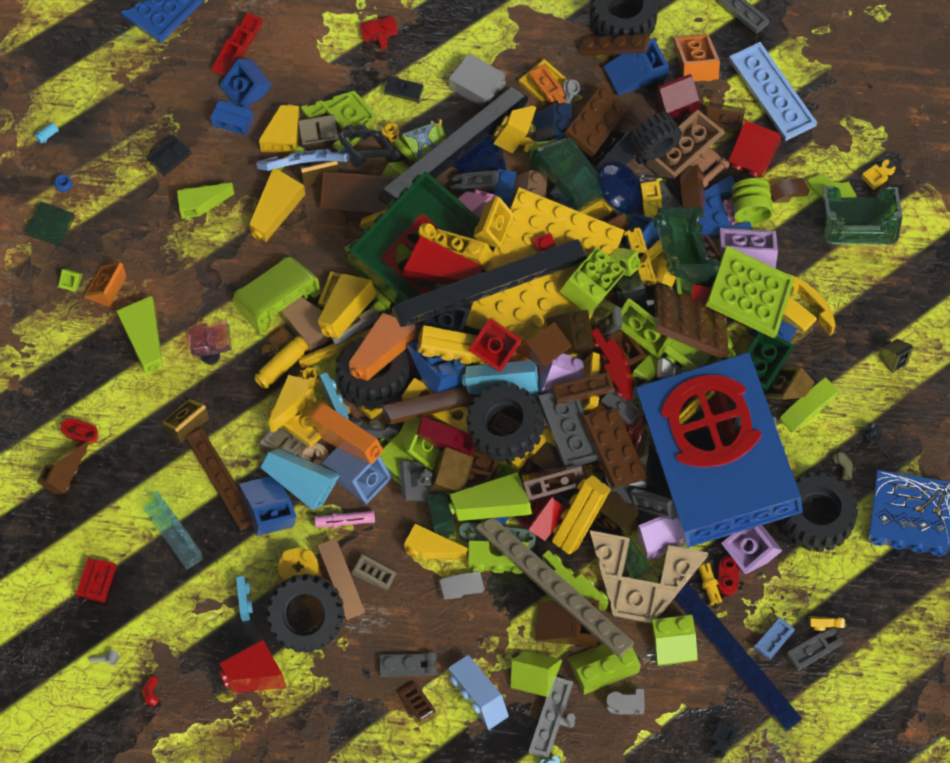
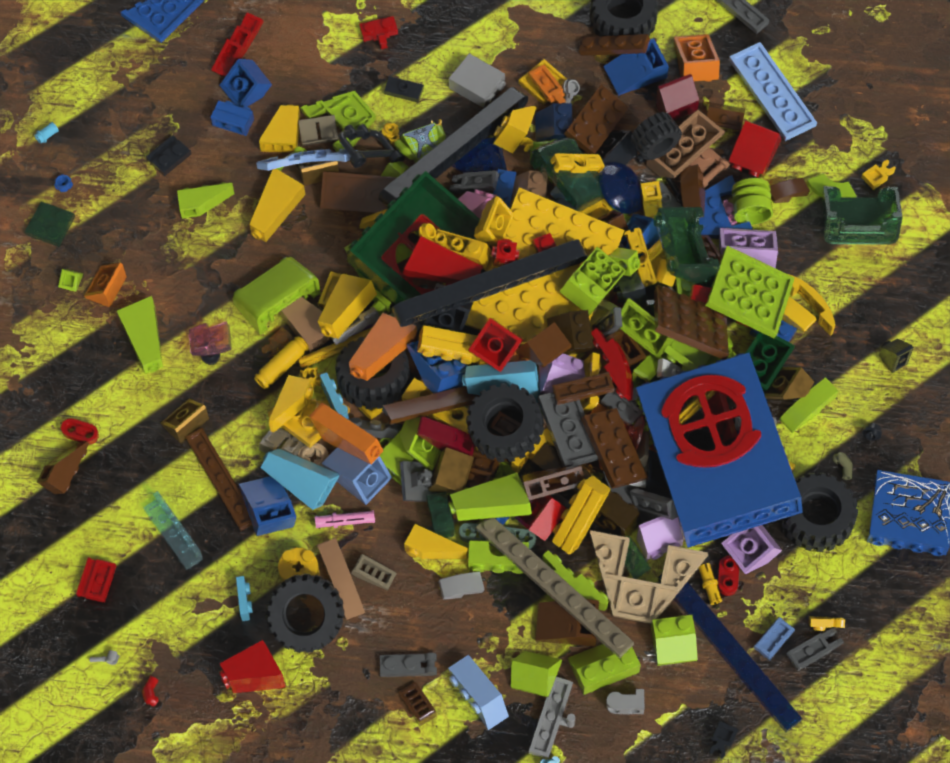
(504, 252): none -> red brick
(566, 162): none -> yellow piece

